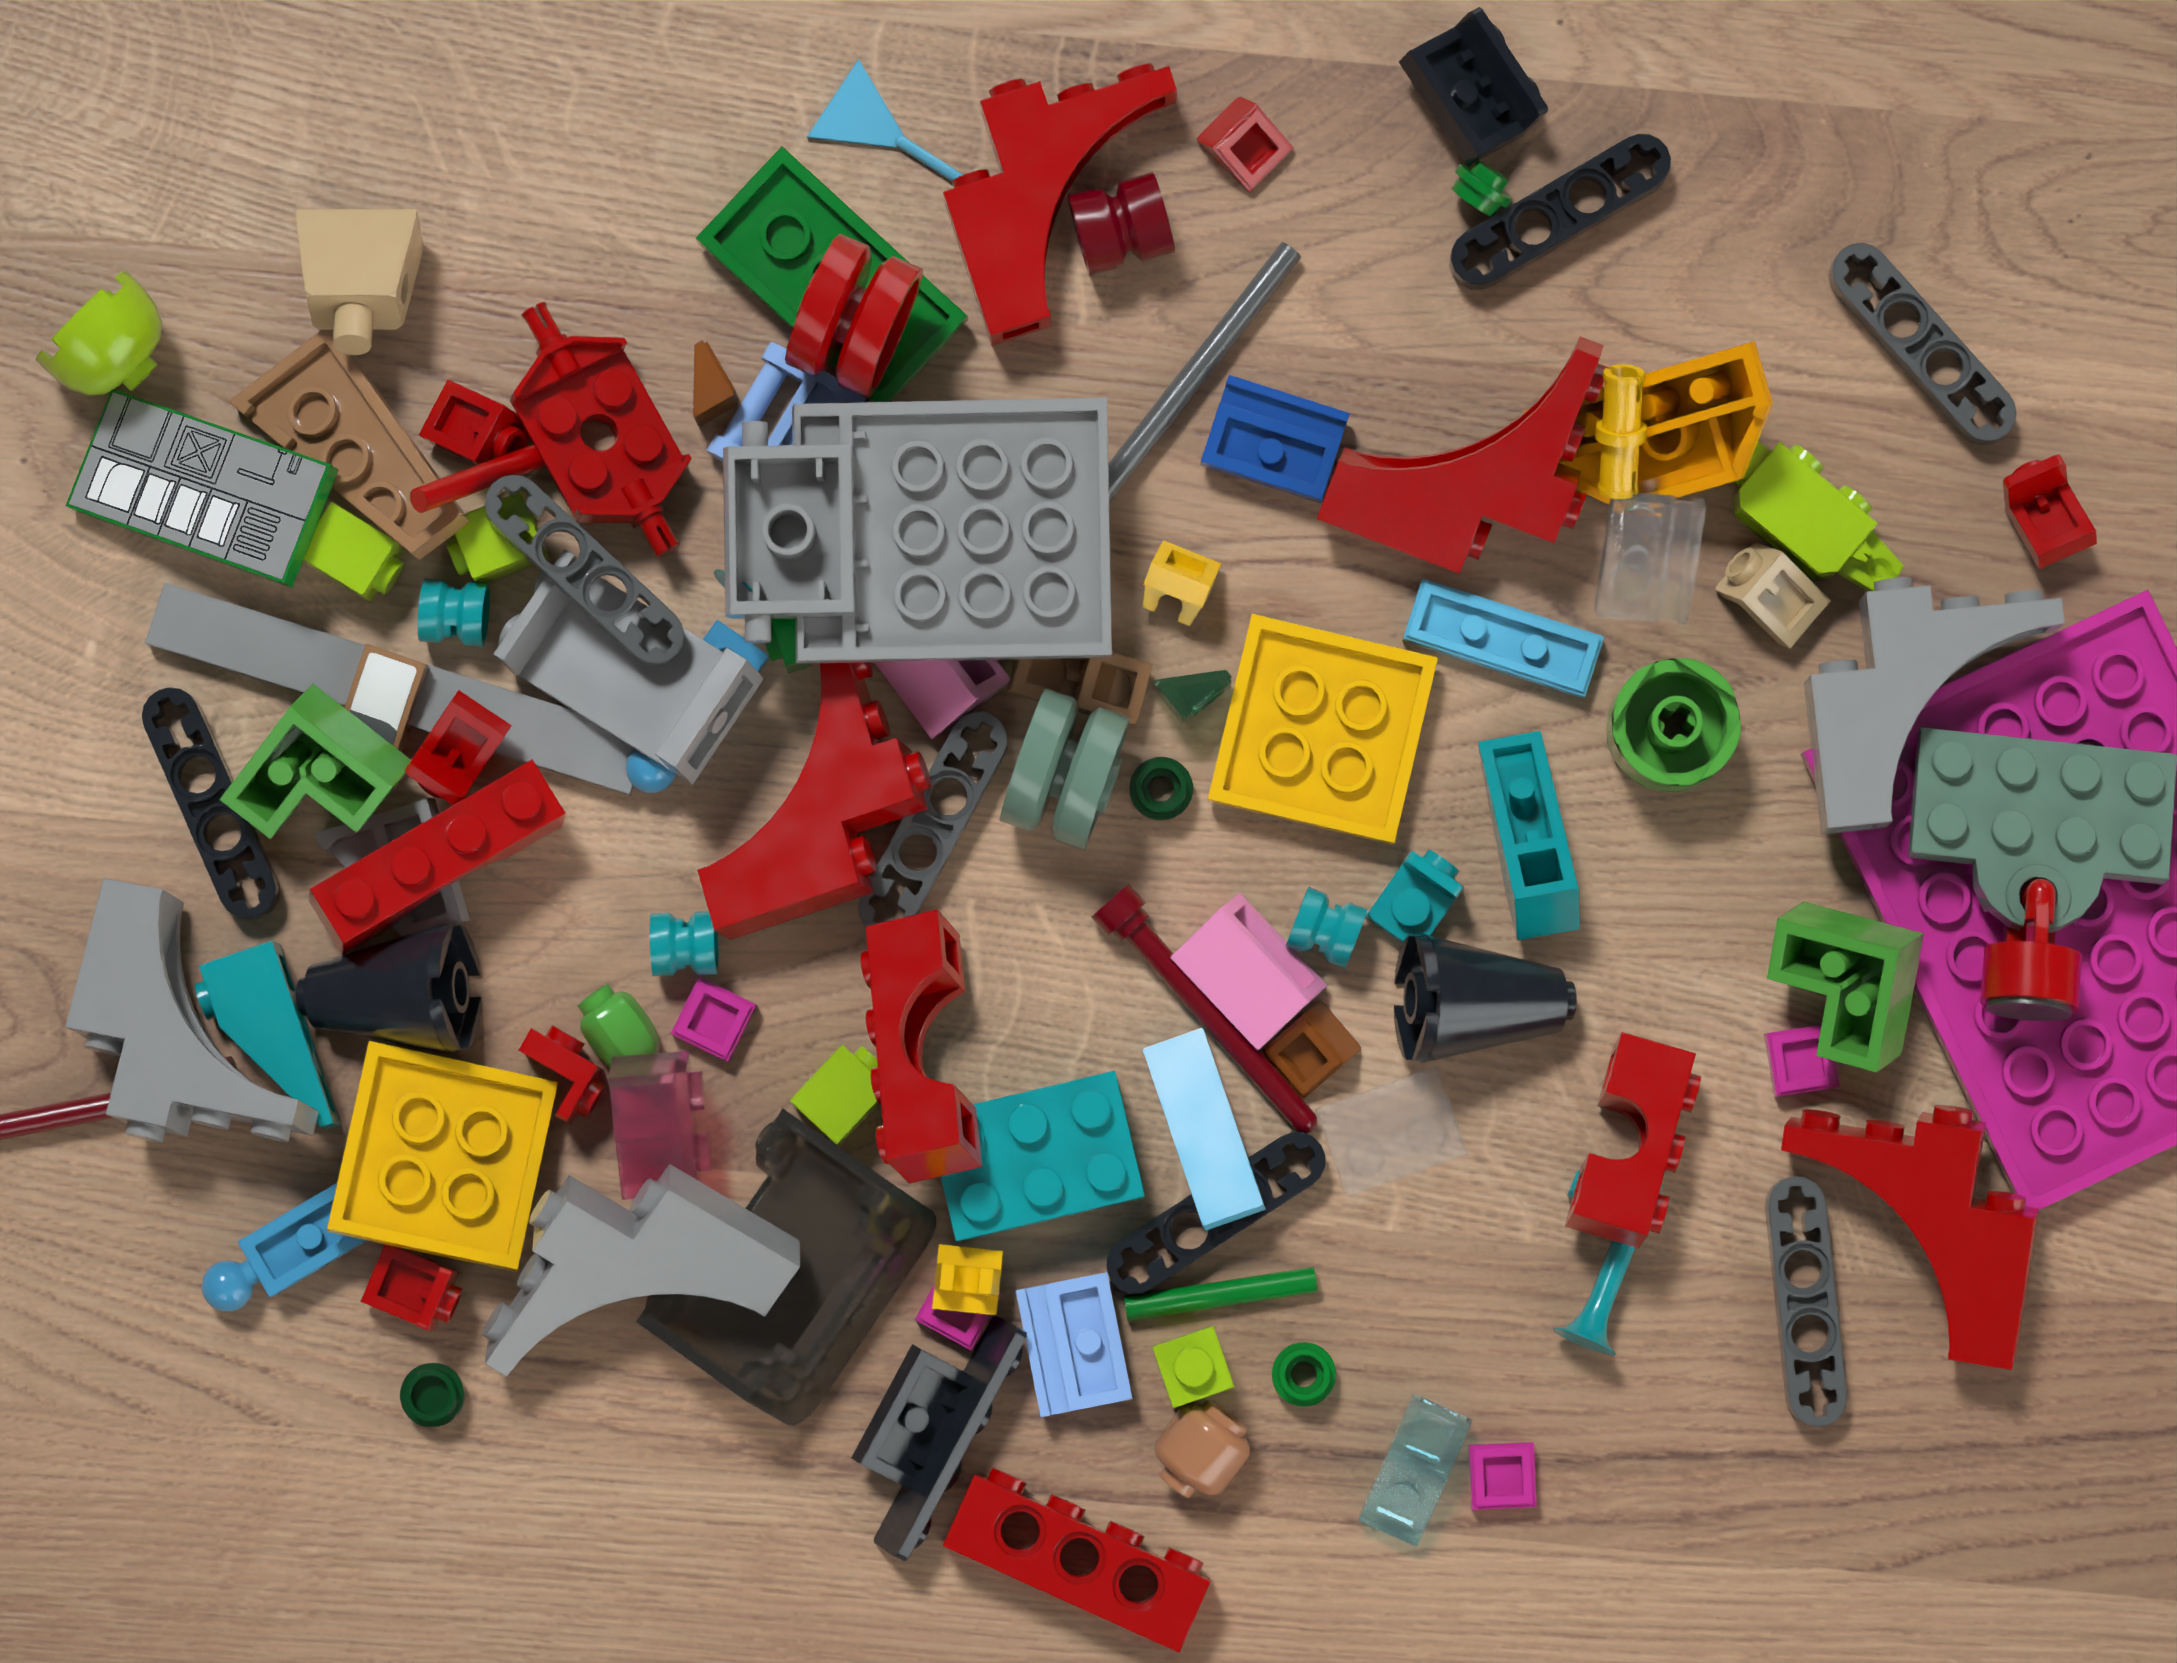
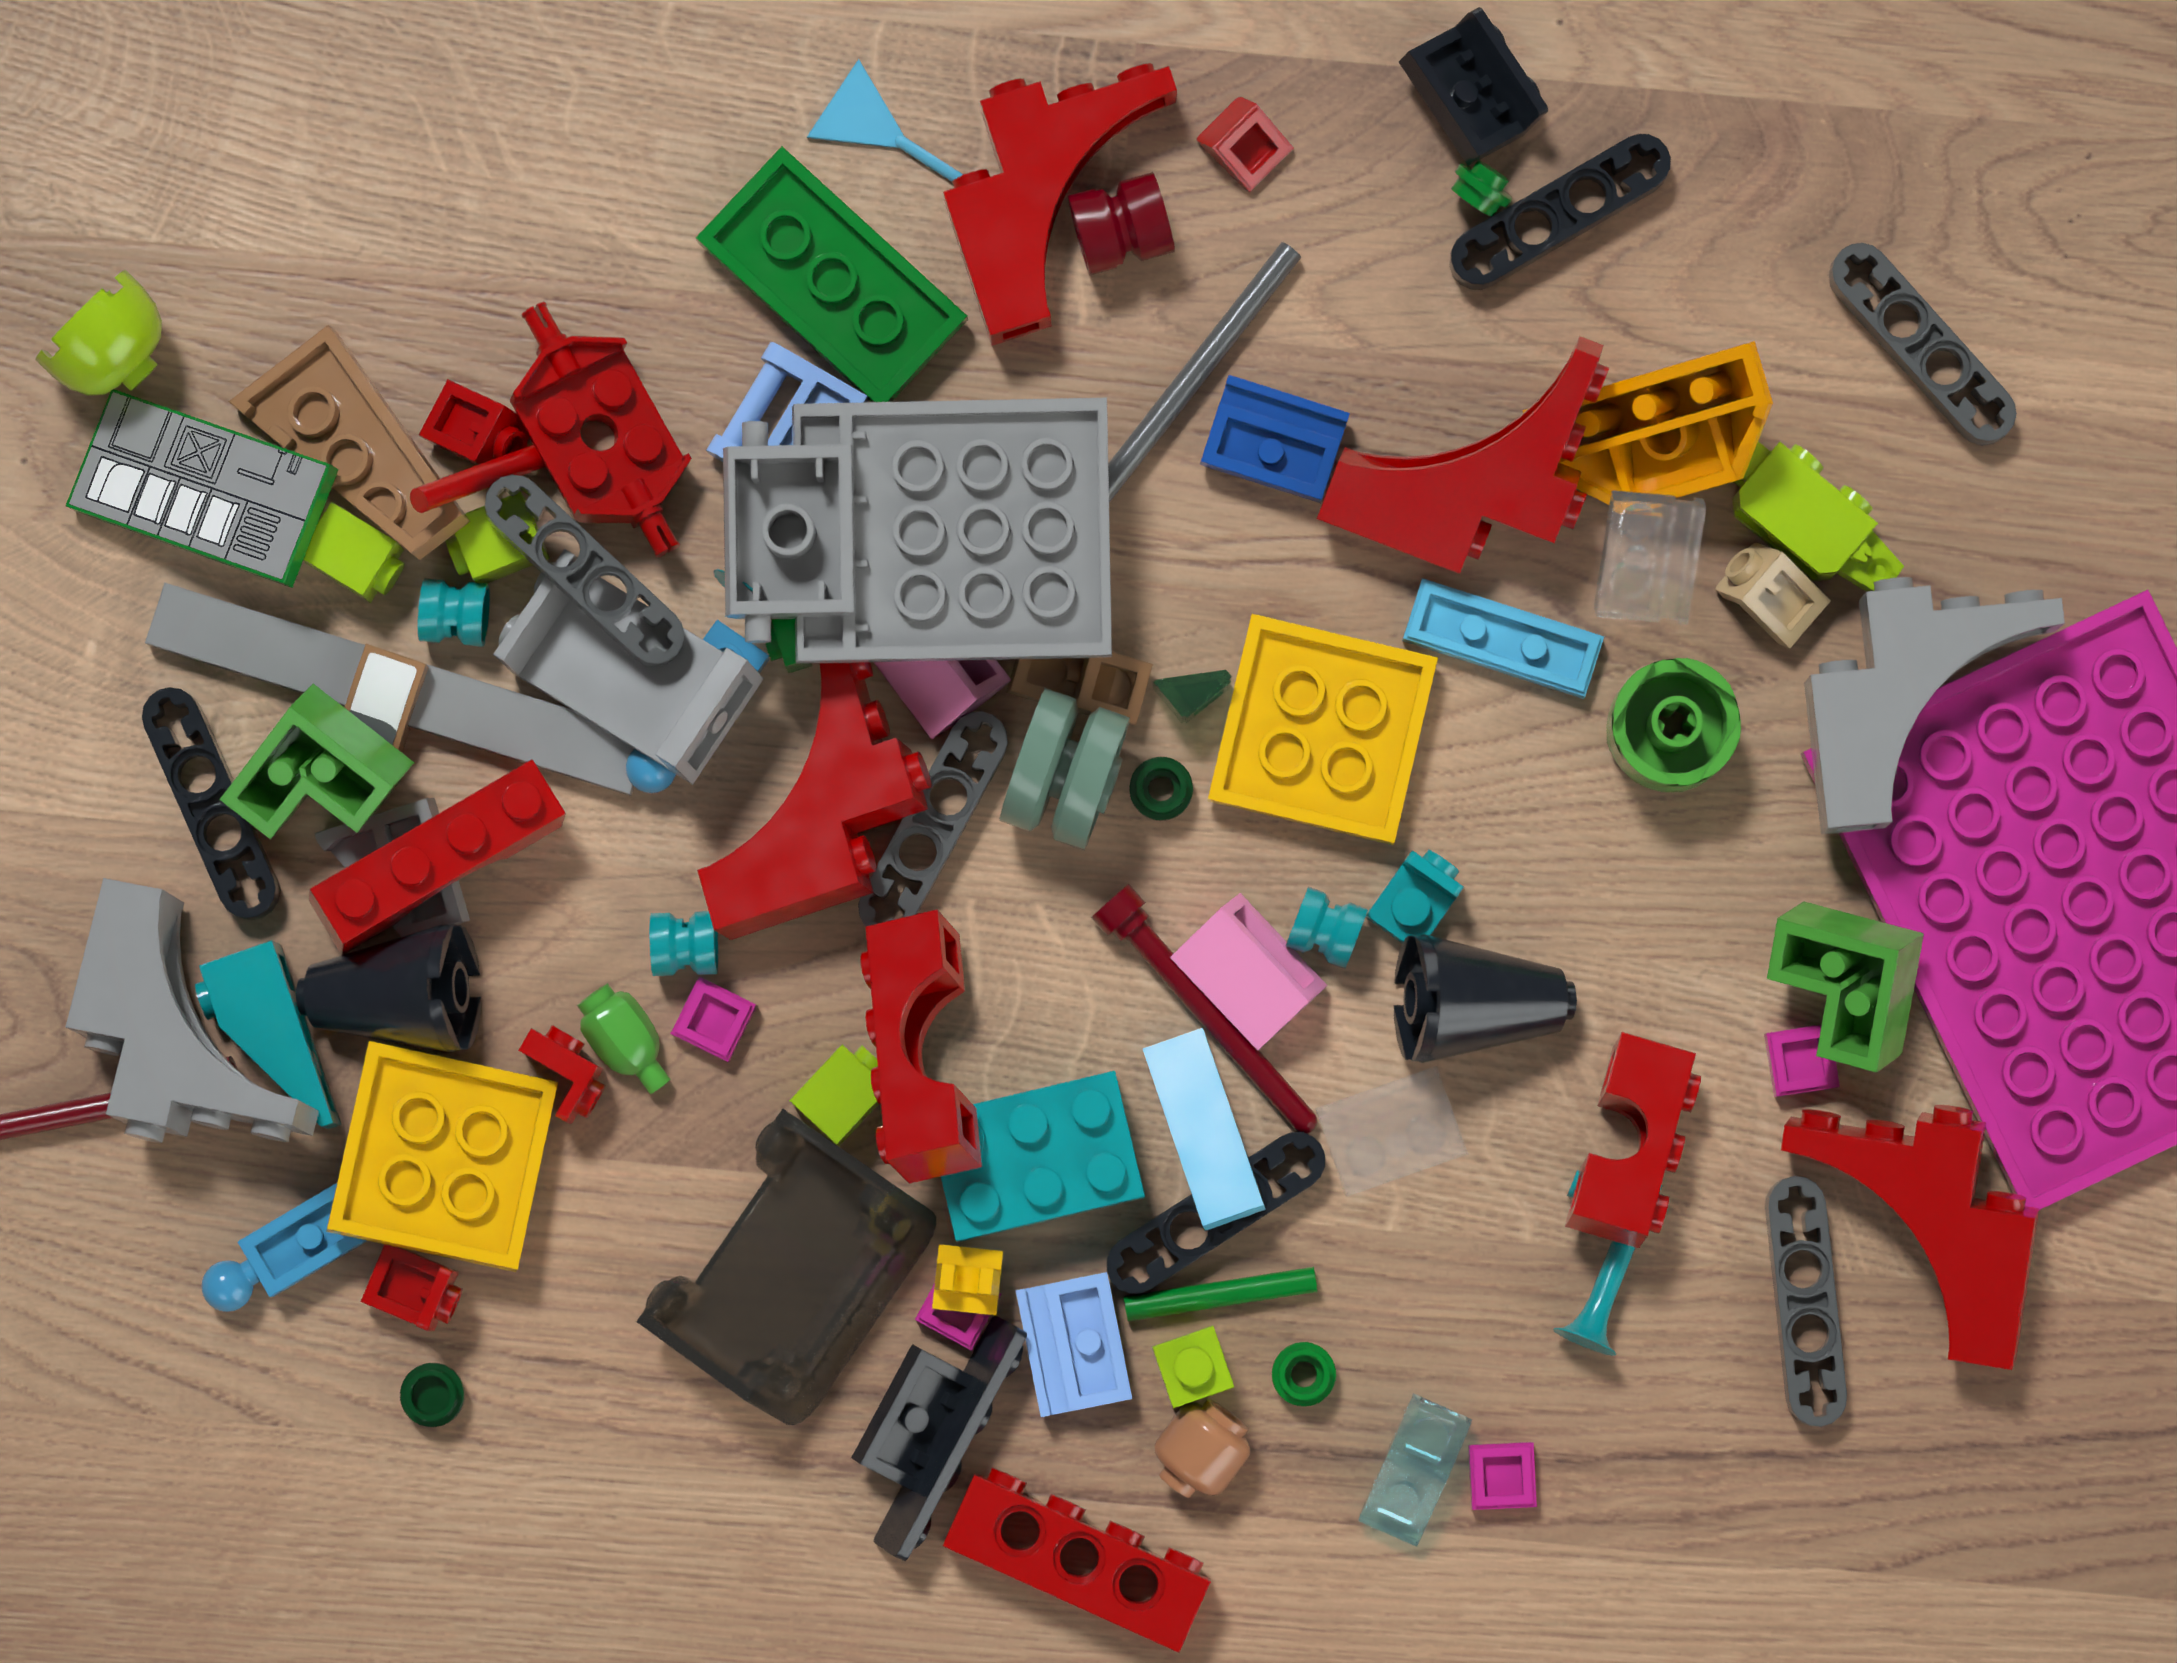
(358, 270): tan torso -> none
(457, 749): red bracket -> none
(656, 1118): clear pink brick -> none
(670, 1242): light grey arch -> none
(712, 387): dark orange slope -> none
(844, 312): red wheel -> none
(1182, 576): yellow tile -> none
(1312, 1049): dark orange slope -> none
(1530, 836): teal slope -> none
(1621, 431): yellow pin -> none
(2040, 839): sand green plate -> none
(2047, 511): red bracket -> none

